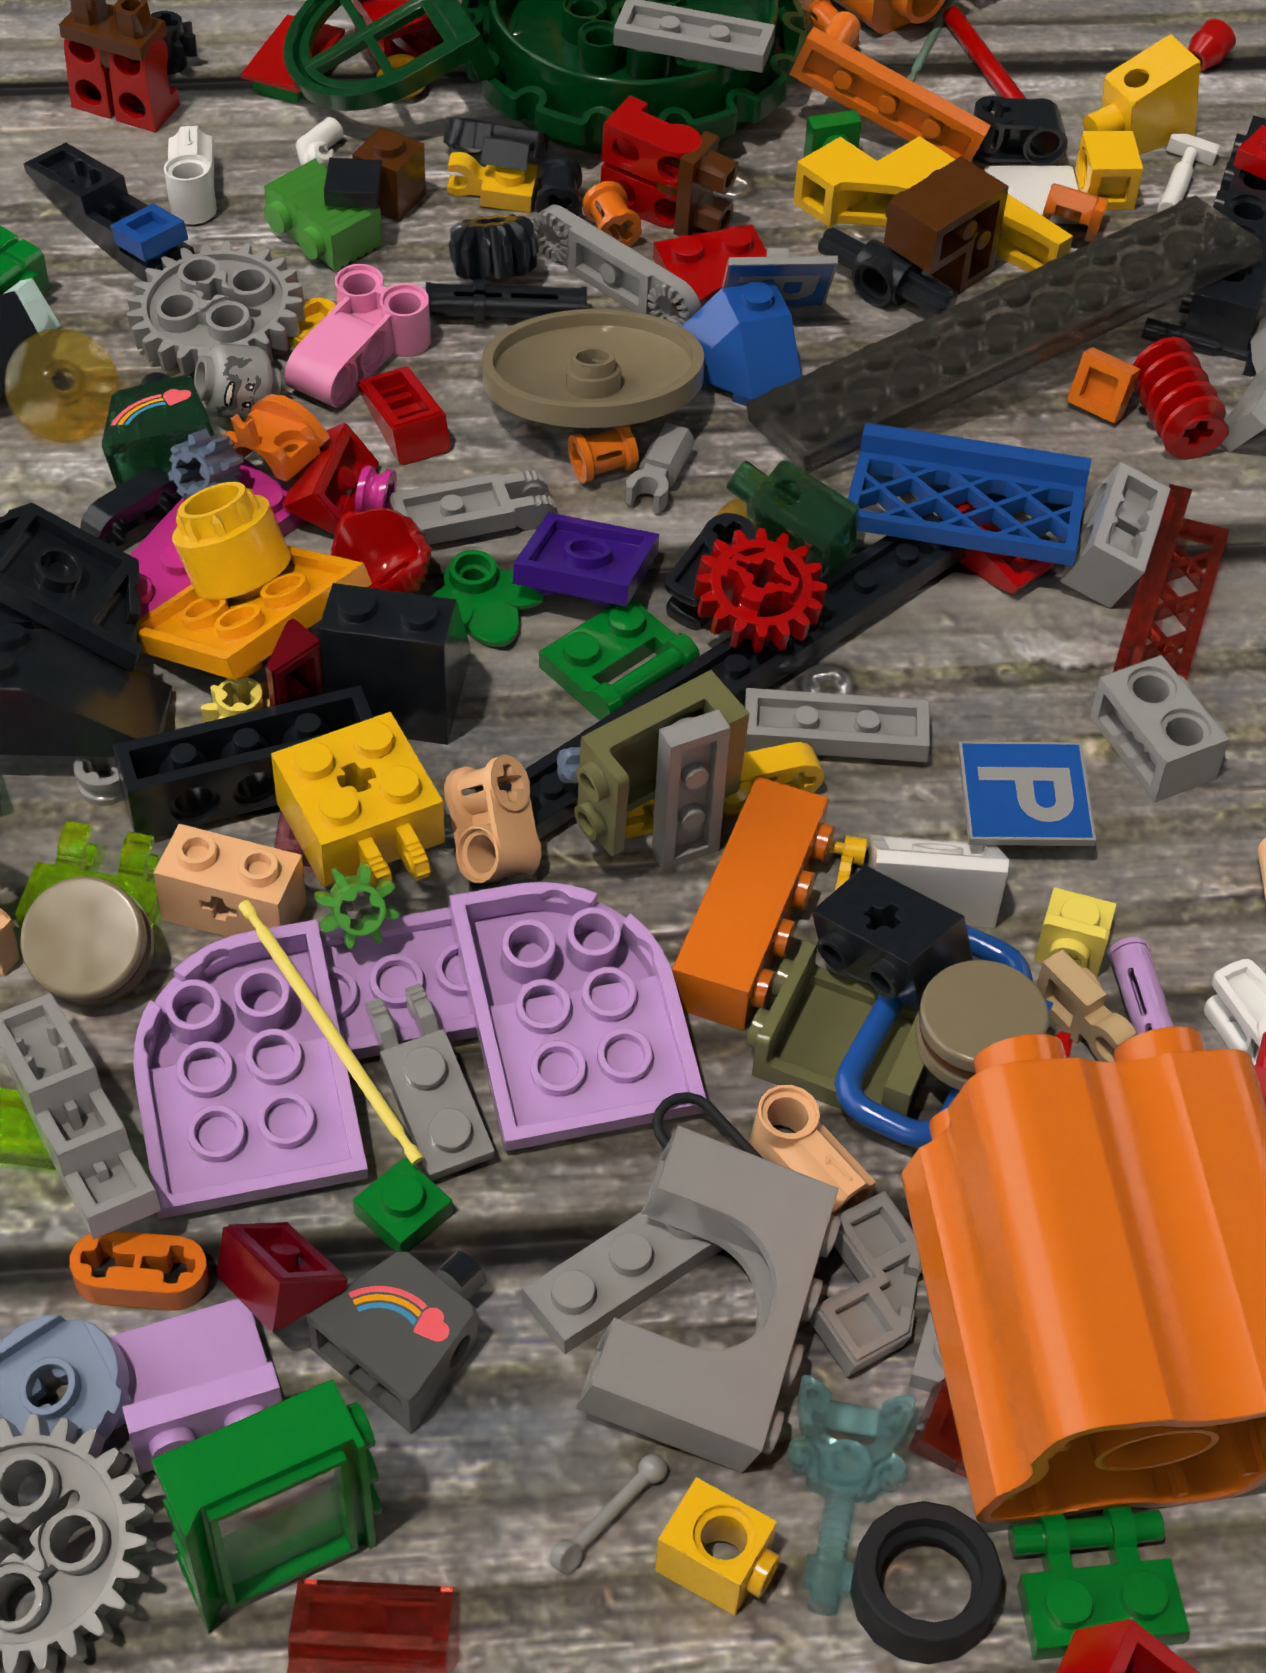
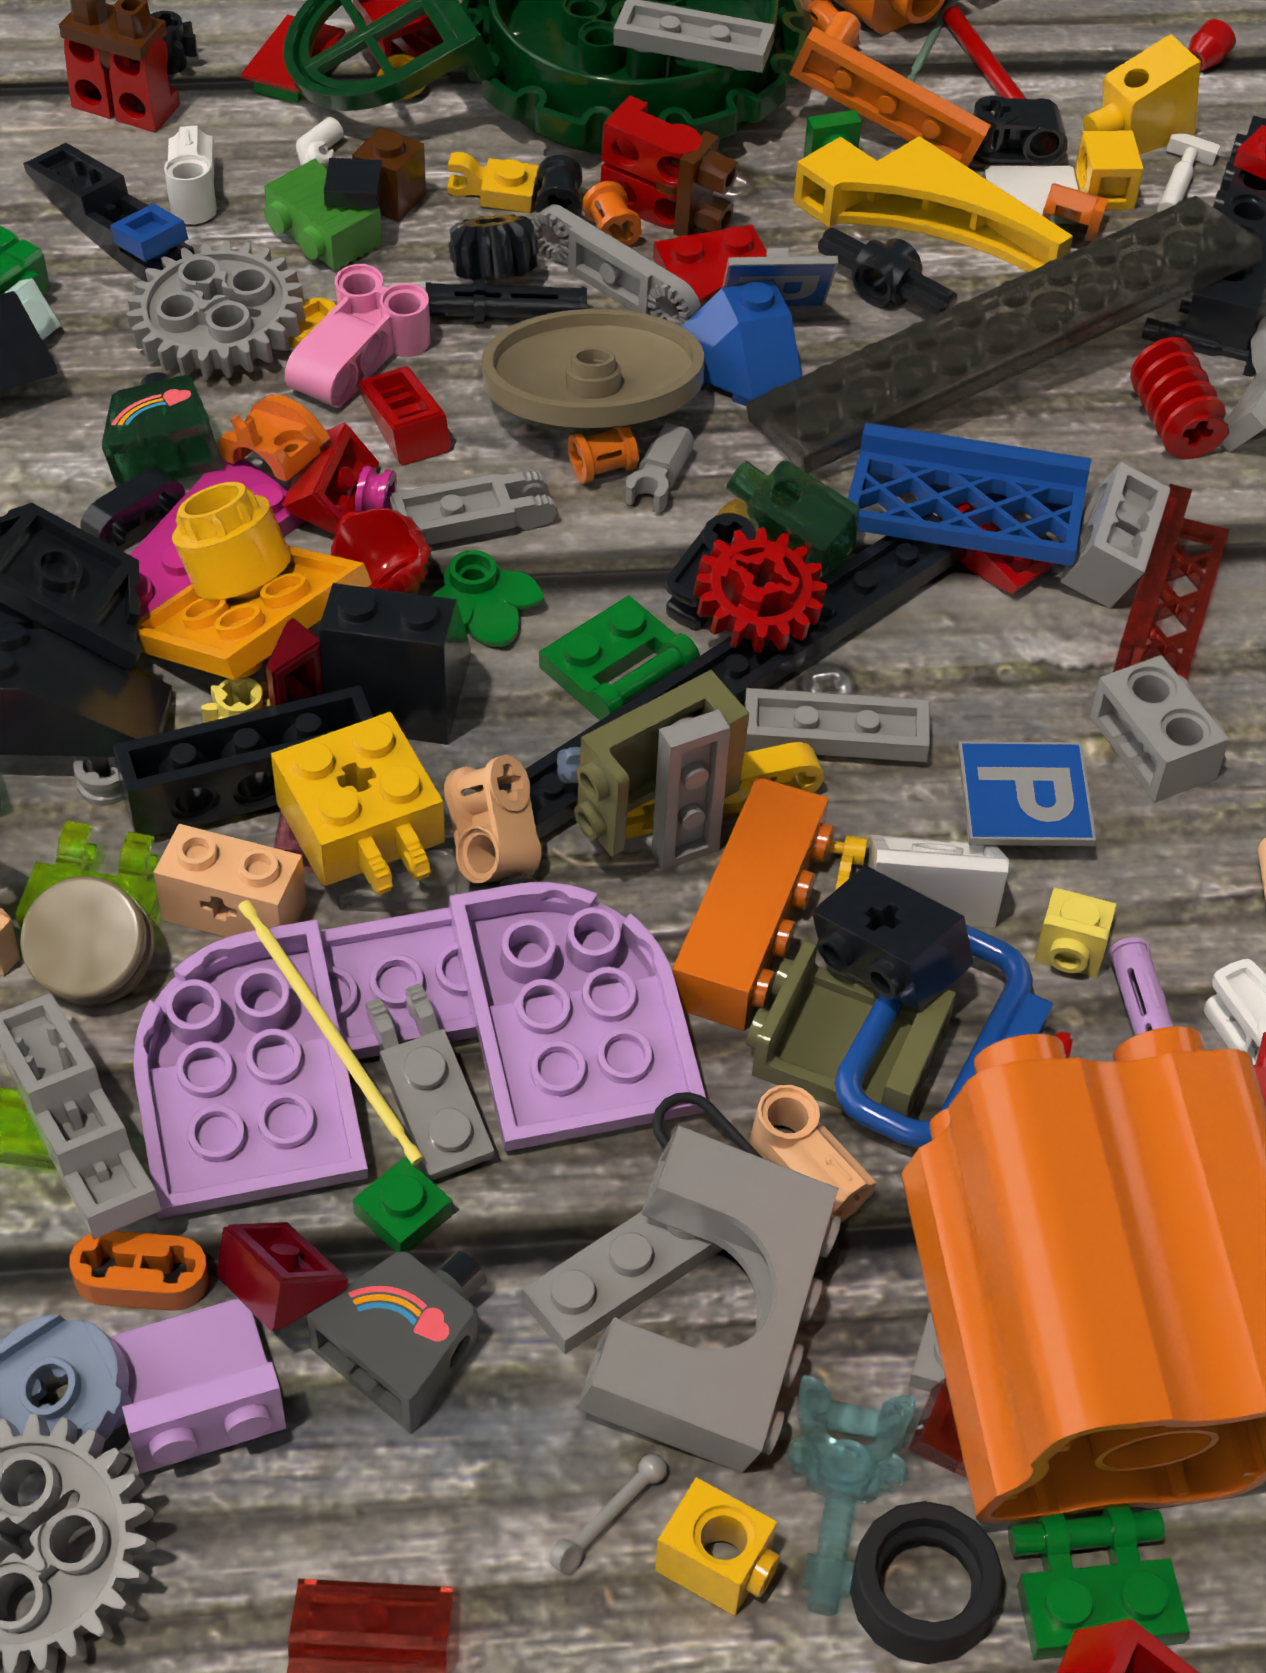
(55, 412): clear yellow dish -> none
(203, 462): sand blue gear -> none
(235, 379): light grey head -> none
(270, 1497): green window -> none
(366, 920): bright green gear -> none
(498, 143): black piece -> none
(586, 559): dark purple plate -> none
(877, 1311): light grey tile -> none
(949, 223): reddish brown brick -> none
(972, 1009): dark tan head -> none
(1080, 1006): tan plate -> none
(1103, 385): orange plate -> none

